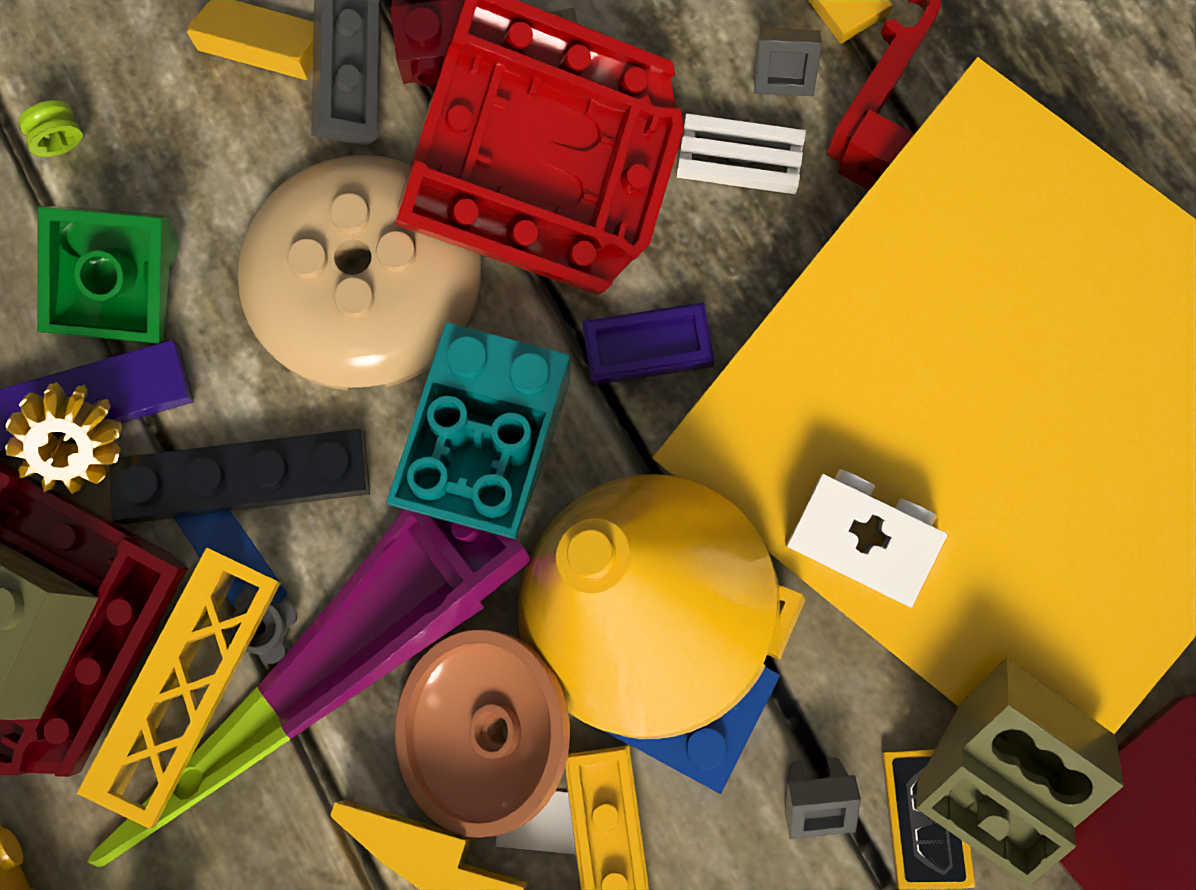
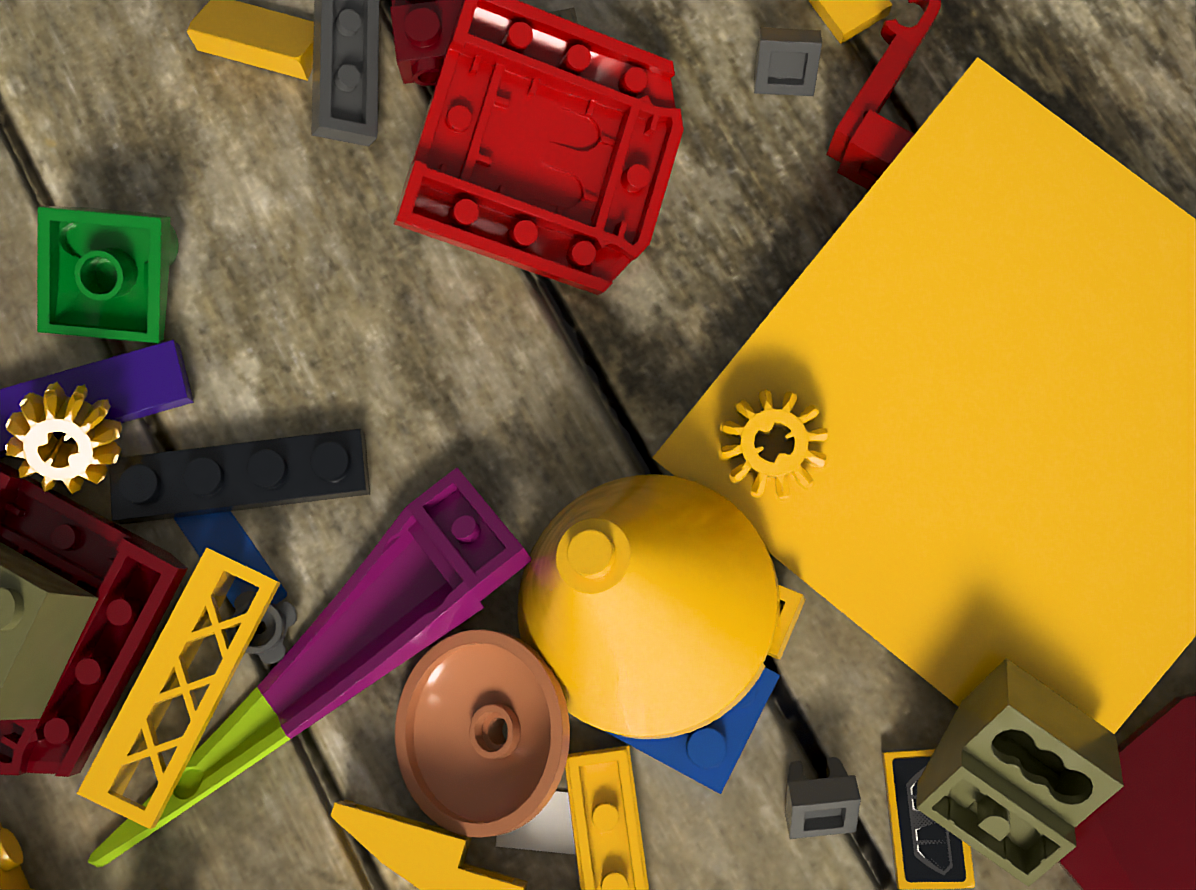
(50, 128): lime bush -> none
(342, 325): tan brick -> none
(481, 430): teal slope -> none
(648, 343): dark purple tile -> none
(743, 133): white tile -> none
(762, 424): none -> yellow gear
(892, 569): white brick -> none

